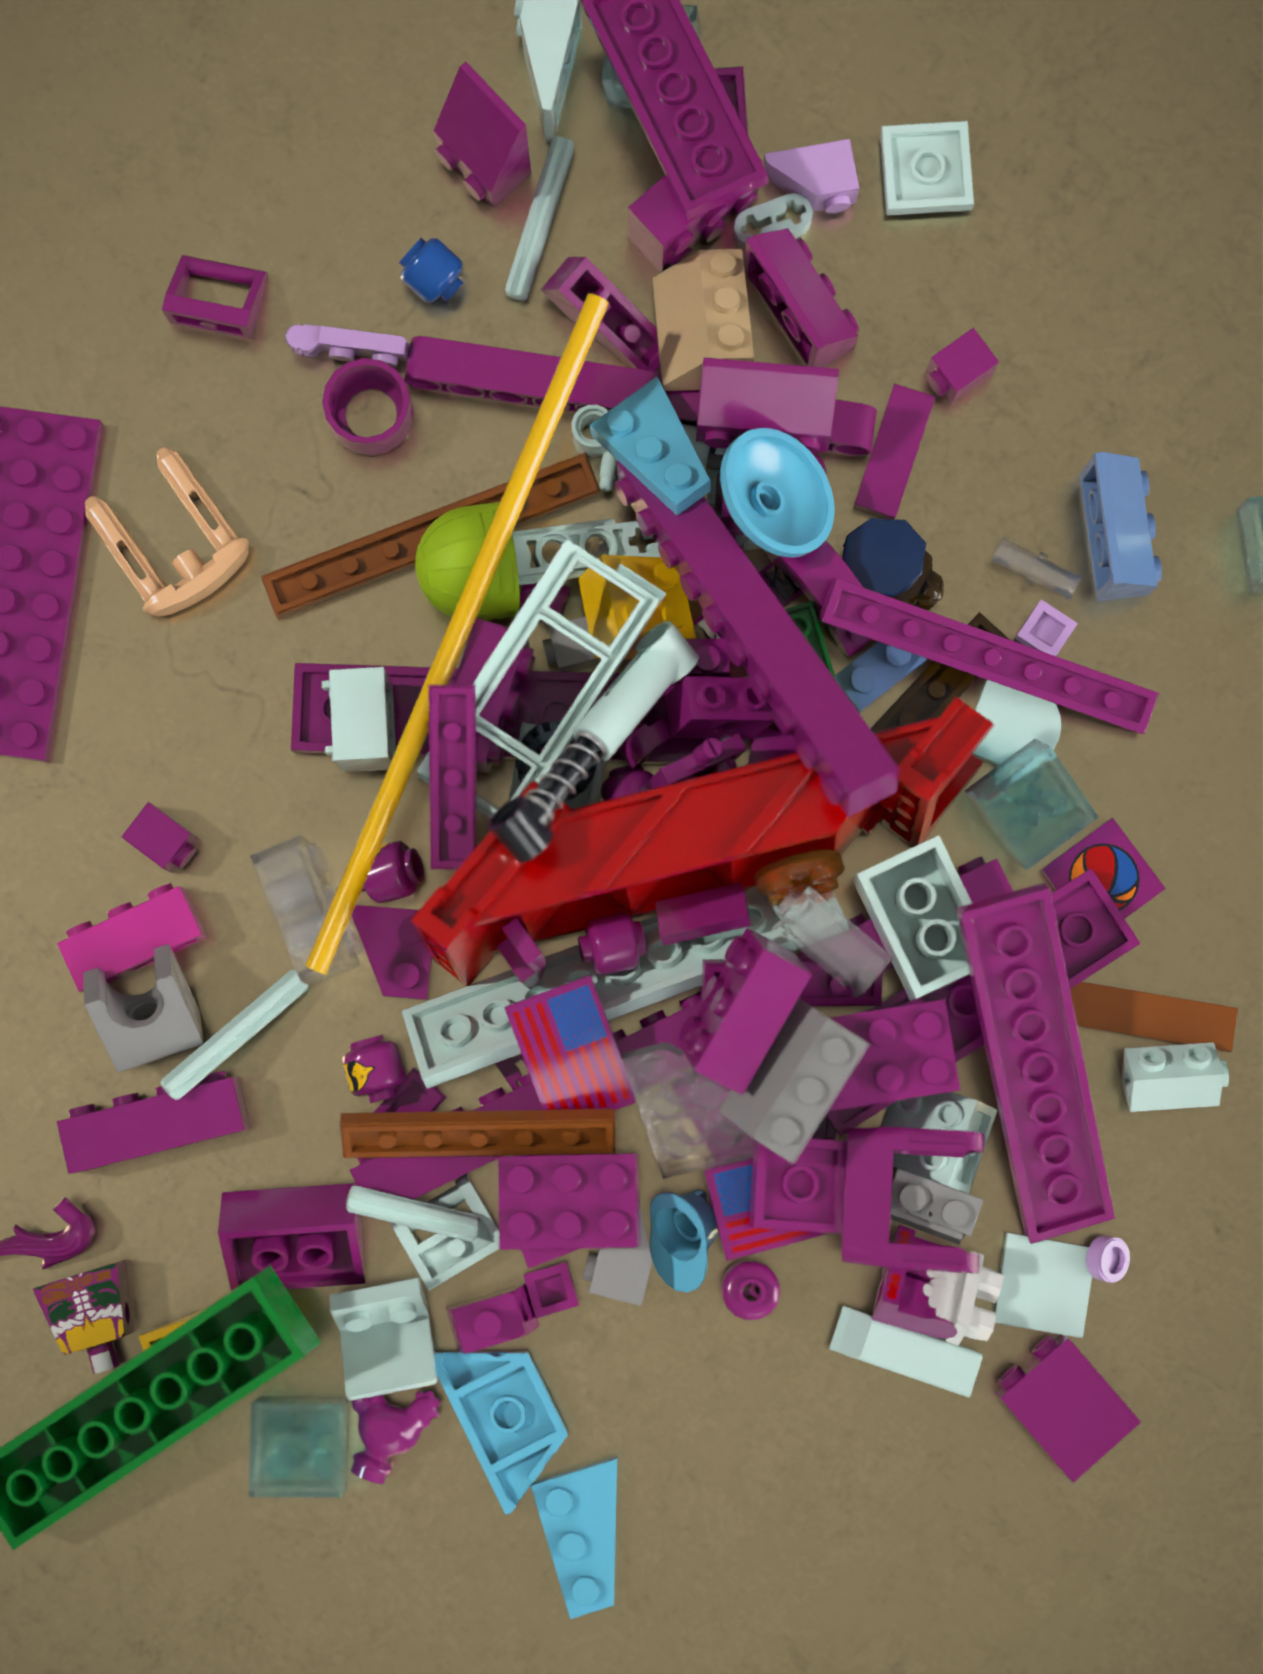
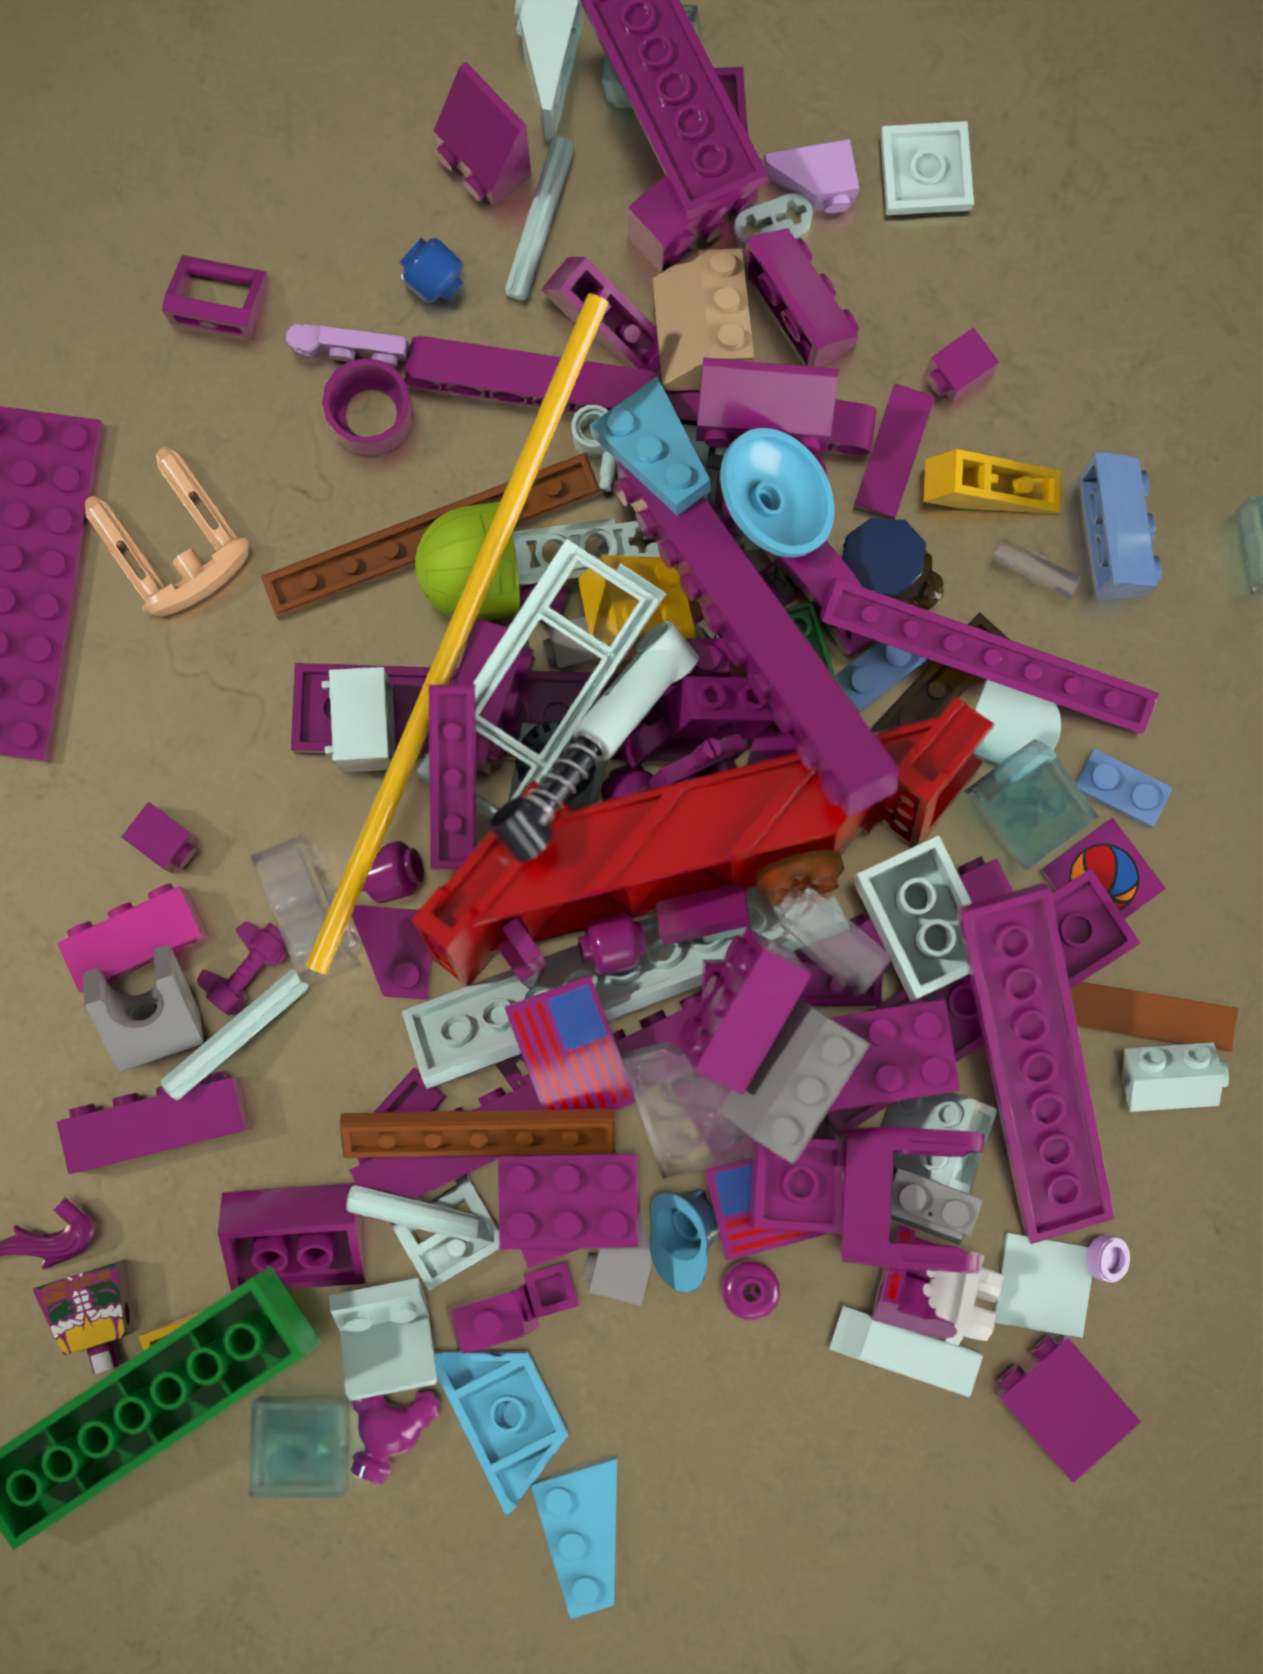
(265, 947): none -> magenta piece
(373, 1068): magenta head -> none
(991, 483): none -> yellow slope
(1046, 629): lavender plate -> none
(1122, 788): none -> medium blue plate

